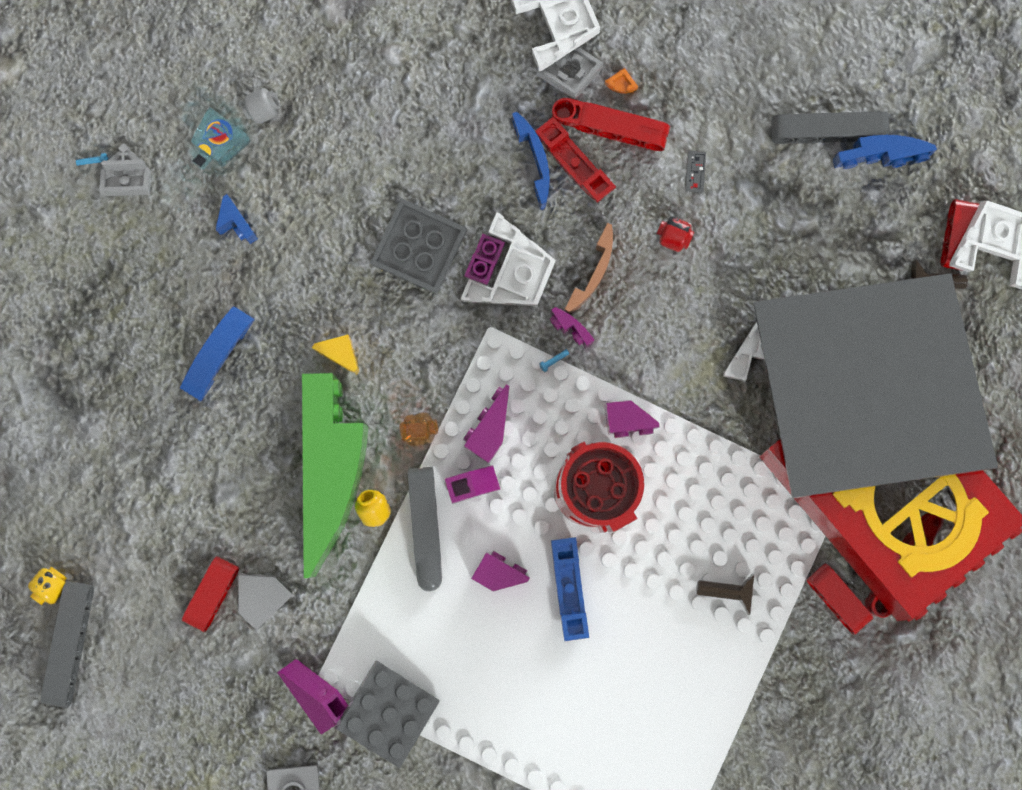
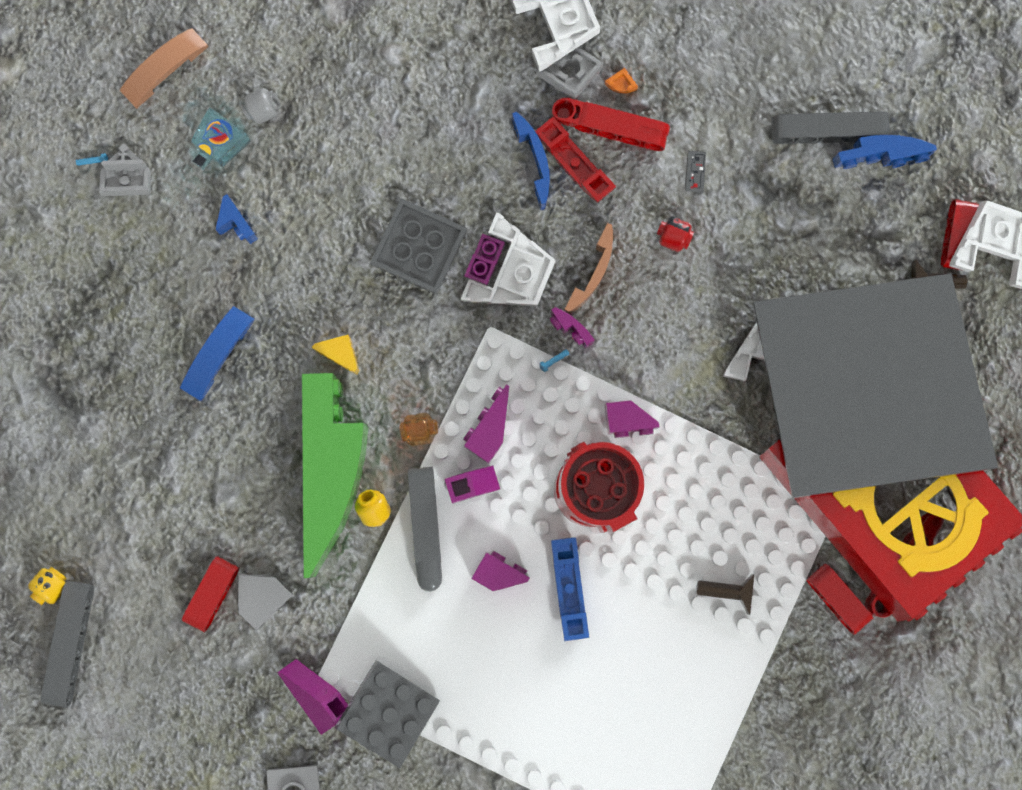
(161, 64): none -> nougat slope

